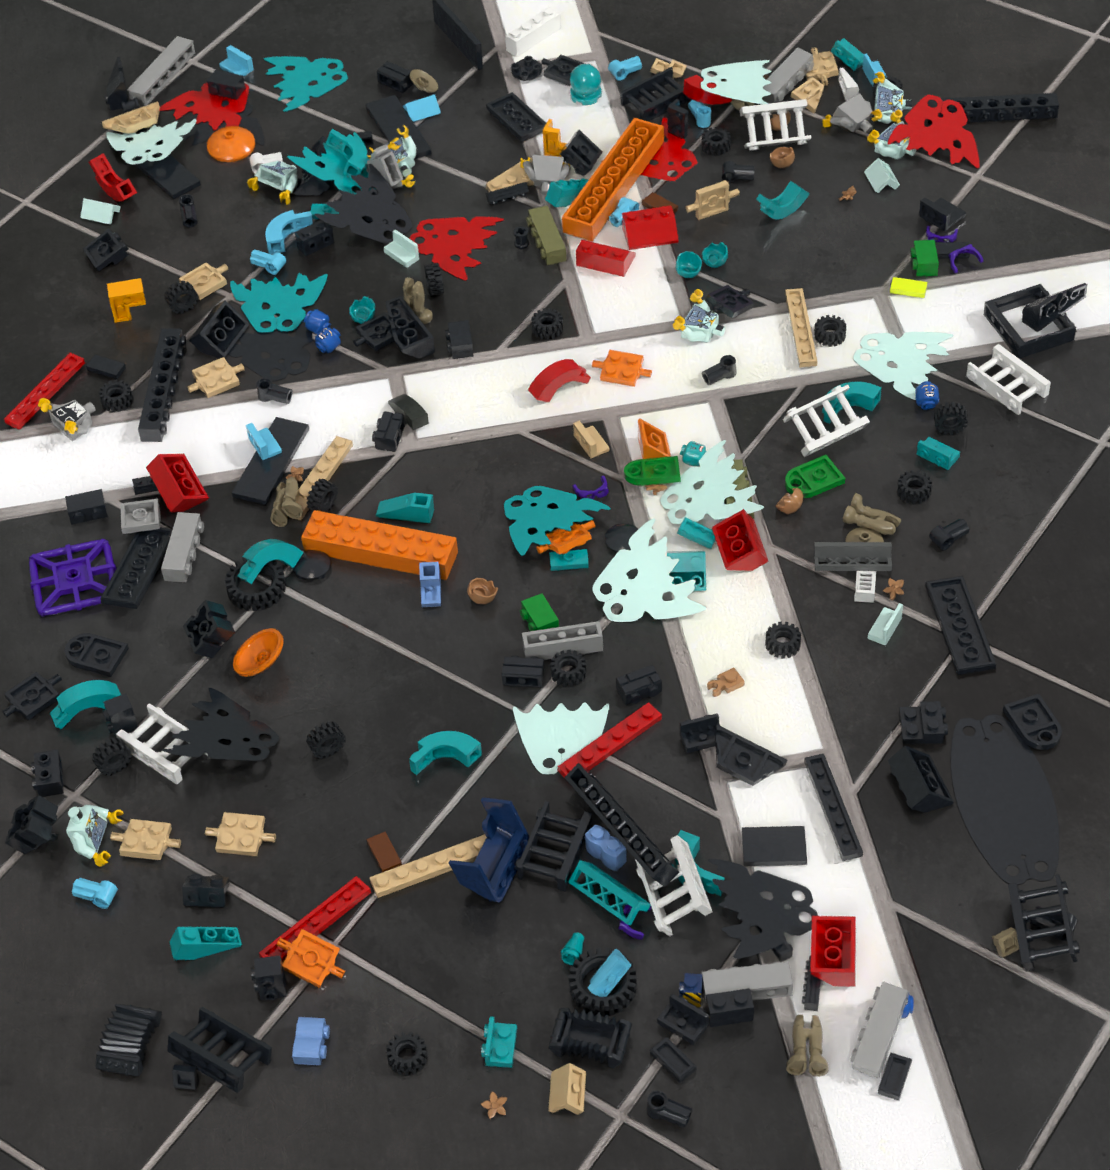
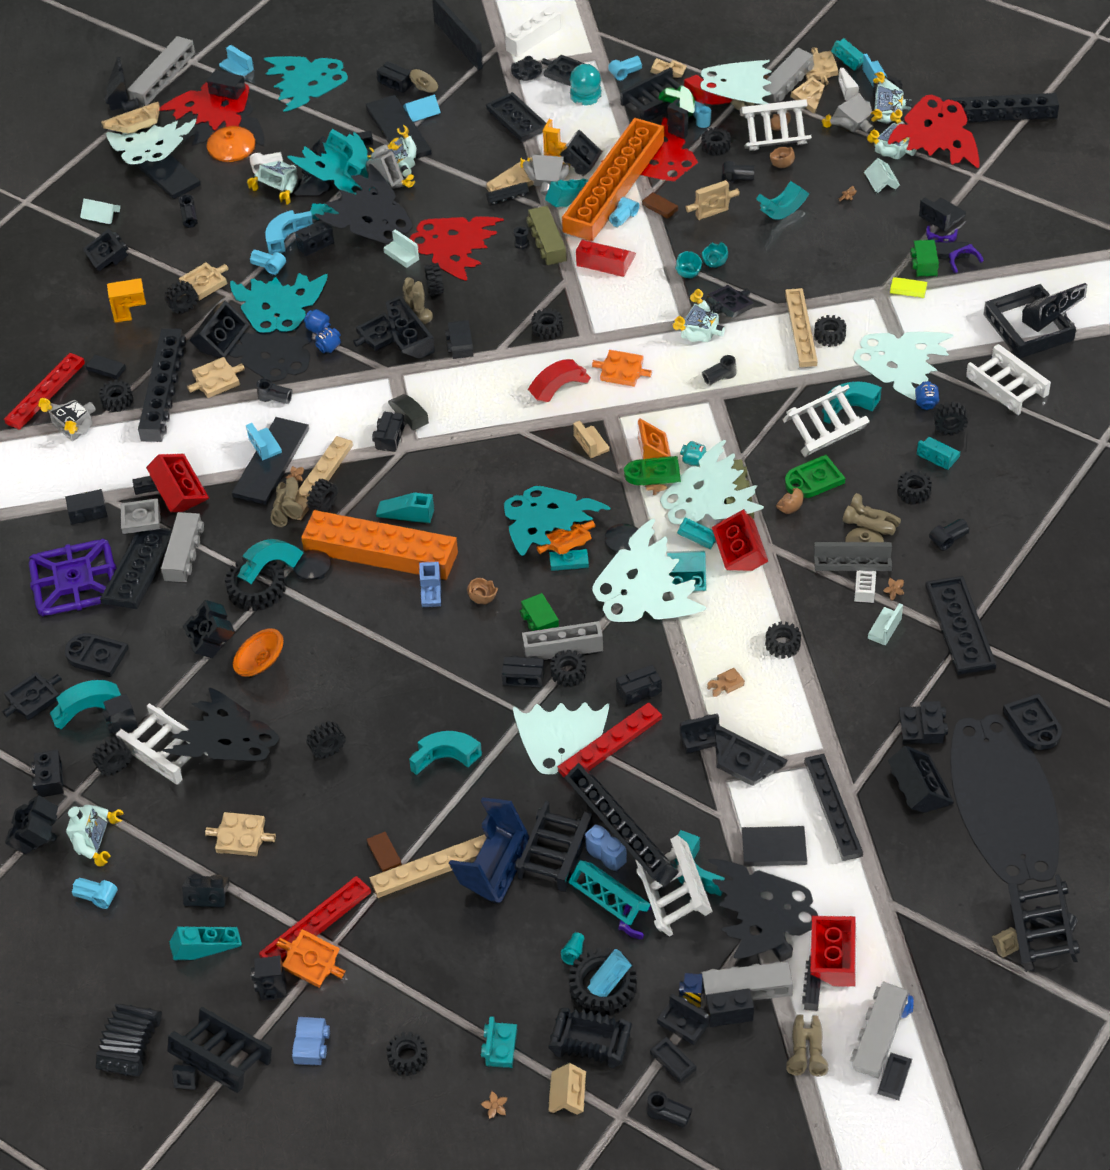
(109, 181): red arch -> none
(145, 839): tan plate -> none
(362, 310): teal hair -> none
(583, 494): dark purple cap -> none
(649, 227): red slope -> none
(683, 94): none -> brick

